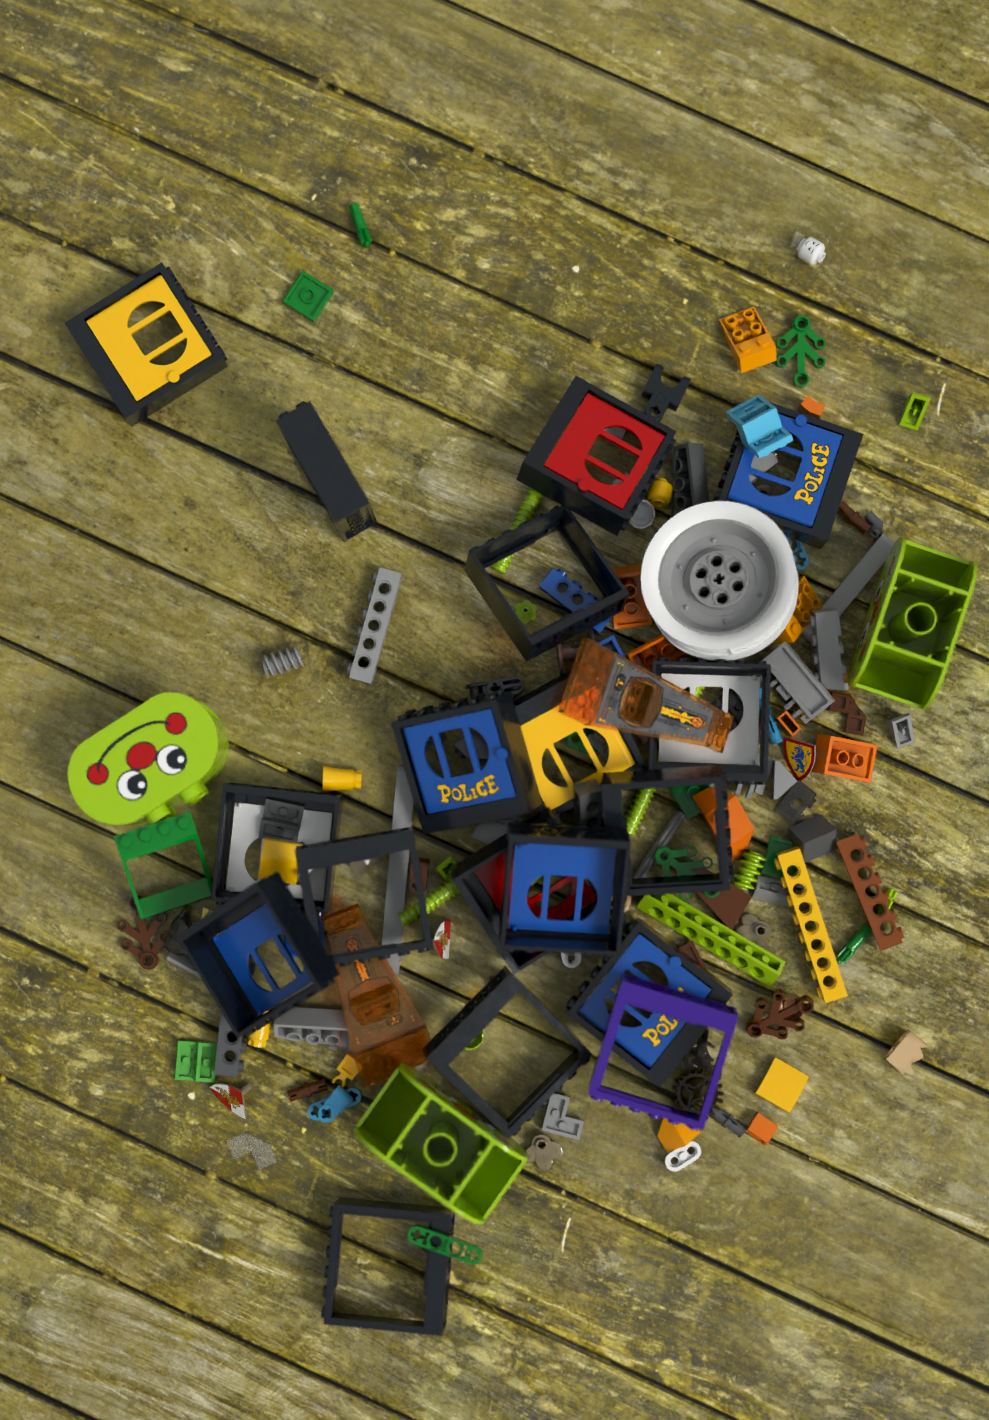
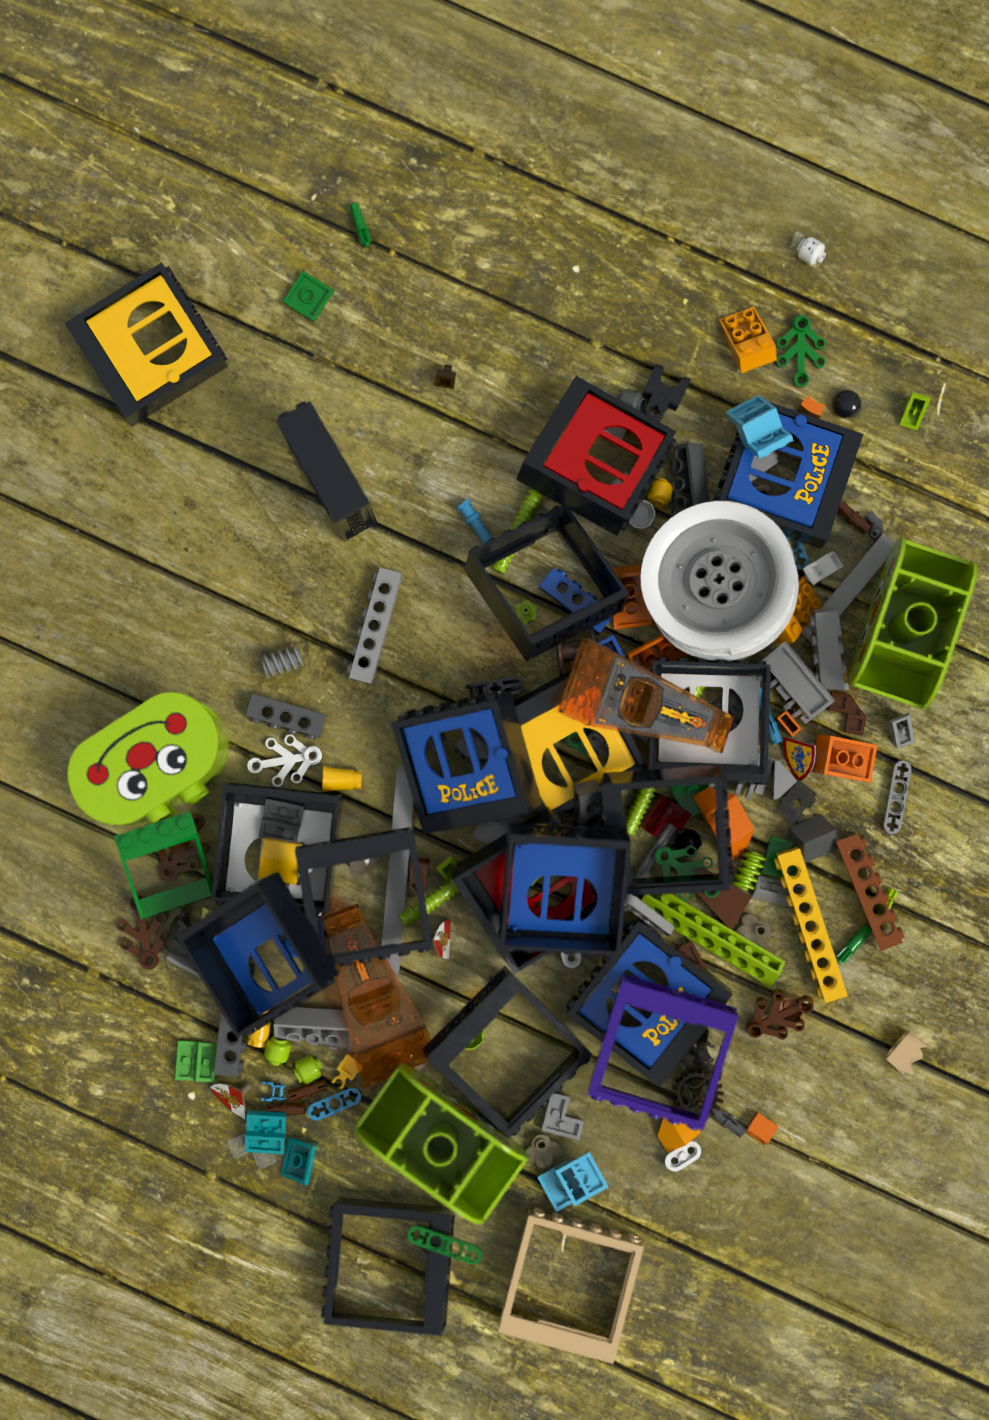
(179, 852): none -> reddish brown plant
(259, 703): none -> dark grey brick
(265, 1132): none -> teal slope
(277, 1050): none -> lime head
(280, 1097): none -> dark azure piece
(287, 760): none -> white plant
(289, 1108): none -> reddish brown pin
(299, 1160): none -> teal slope
(308, 1069): none -> lime head
(336, 1102): dark azure piece -> none
(445, 378): none -> dark brown tile
(473, 518): none -> dark azure pin
(558, 1335): none -> tan door
(572, 1181): none -> medium azure bracket
(632, 398): none -> dark grey head
(648, 915): none -> light grey beam
(663, 812): none -> dark red plate
(685, 838): none -> black hair
(781, 1085): yellow slope -> none
(822, 568): none -> white brick
(846, 404): none -> black hair
(893, 796): none -> light grey beam

